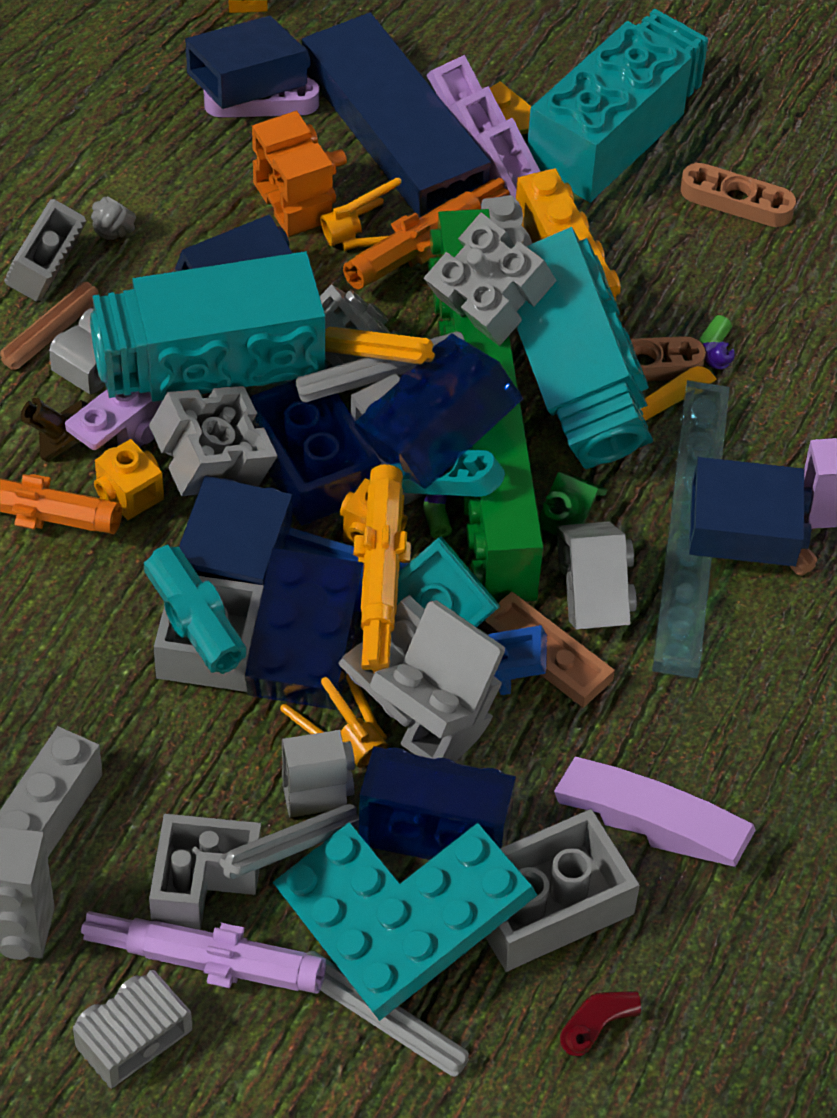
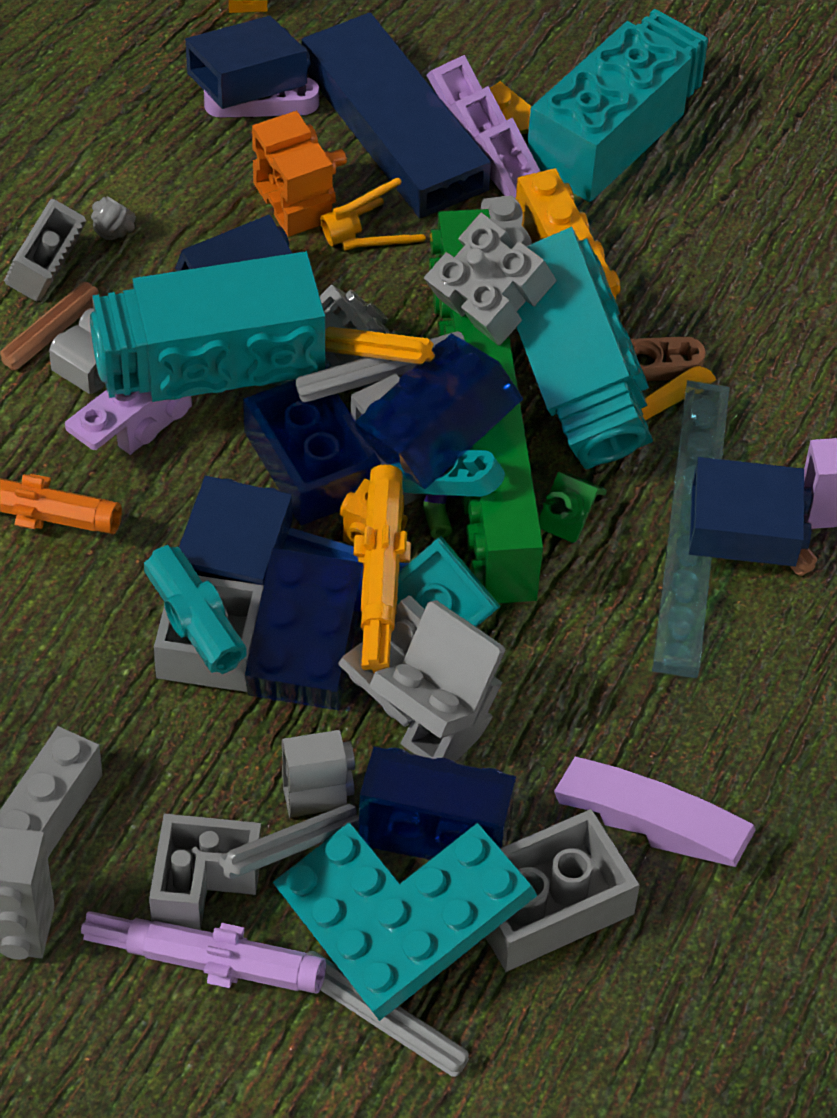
(51, 427): dark brown bracket -> none
(129, 478): light orange brick -> none
(131, 1027): light grey brick -> none
(212, 438): light grey brick -> none
(360, 733): light orange plant -> none
(412, 238): orange piece -> none
(523, 655): blue bracket -> none
(569, 663): nougat plate -> none
(593, 1015): dark red arm -> none
(596, 574): light grey brick -> none
(712, 339): arm -> none
(746, 208): nougat beam -> none

